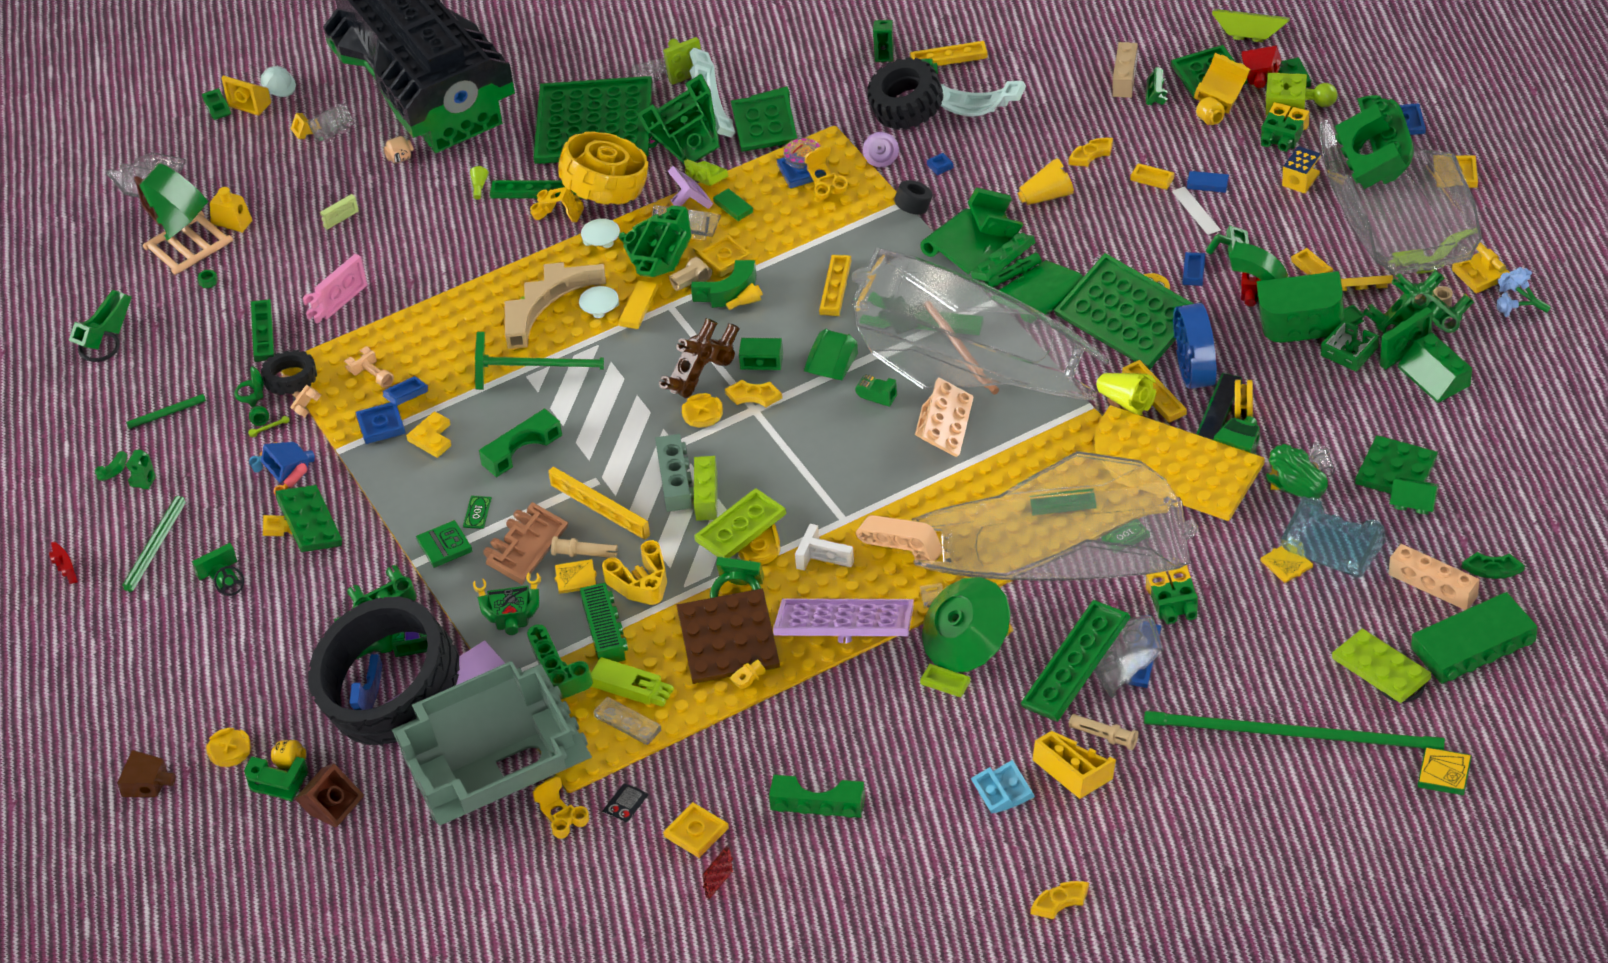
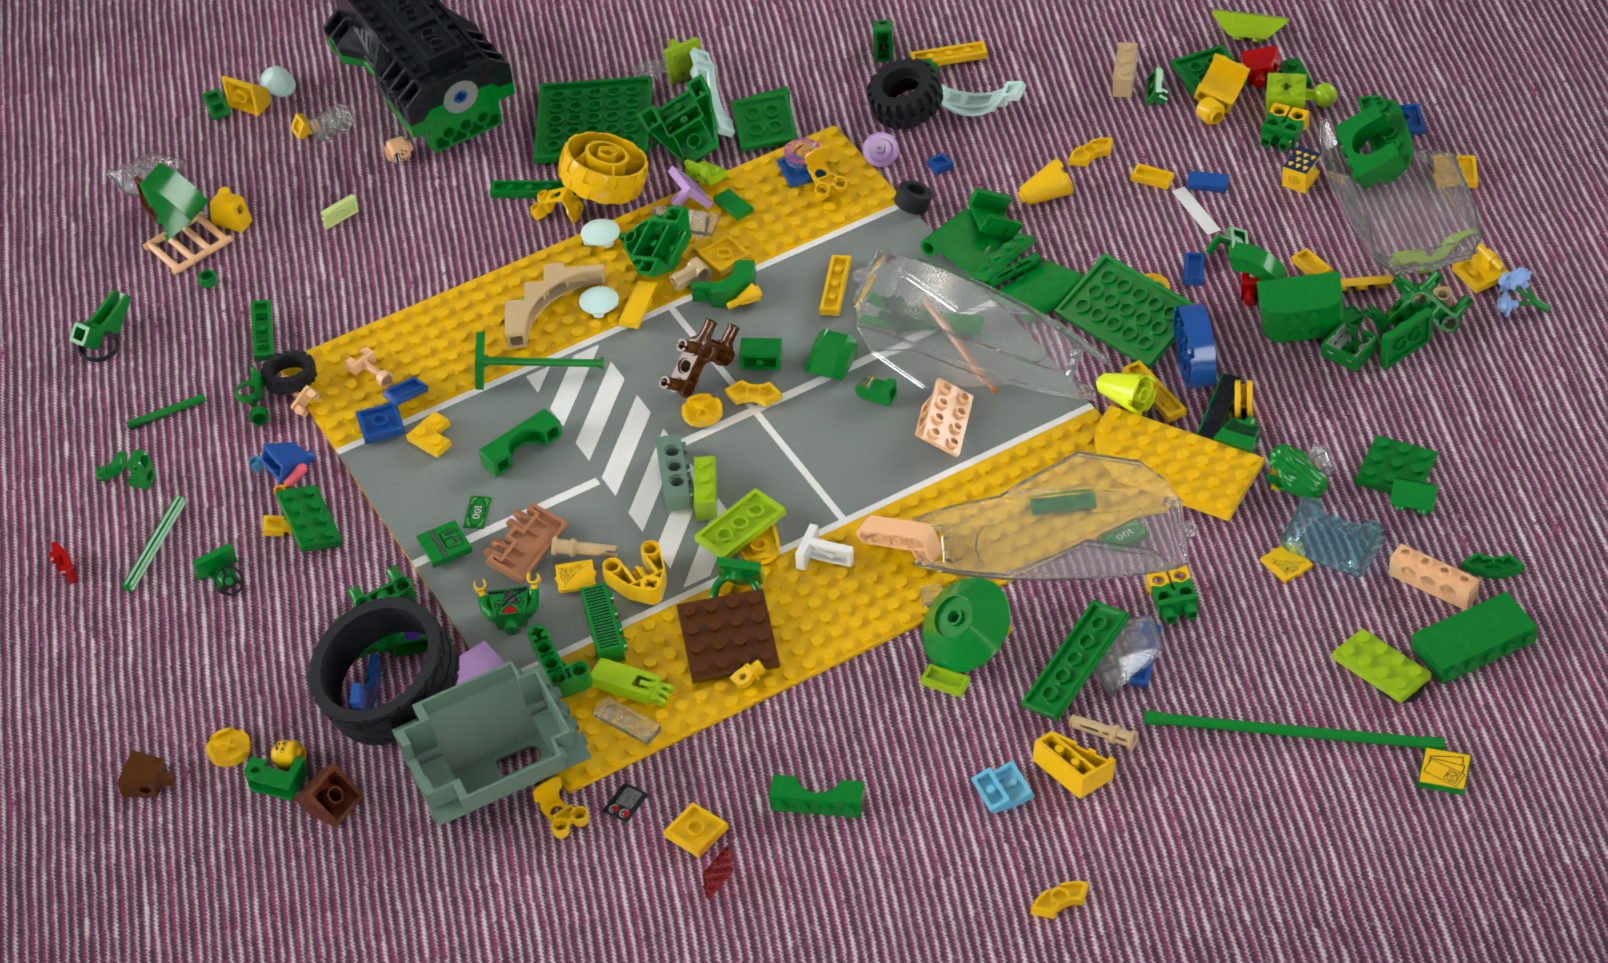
(253, 432): lime hinge -> none
(336, 289): bright pink tile -> none
(478, 177): lime cone -> none
(599, 503): yellow tile -> none
(844, 617): lavender piece -> none
(1436, 368): green slope -> none

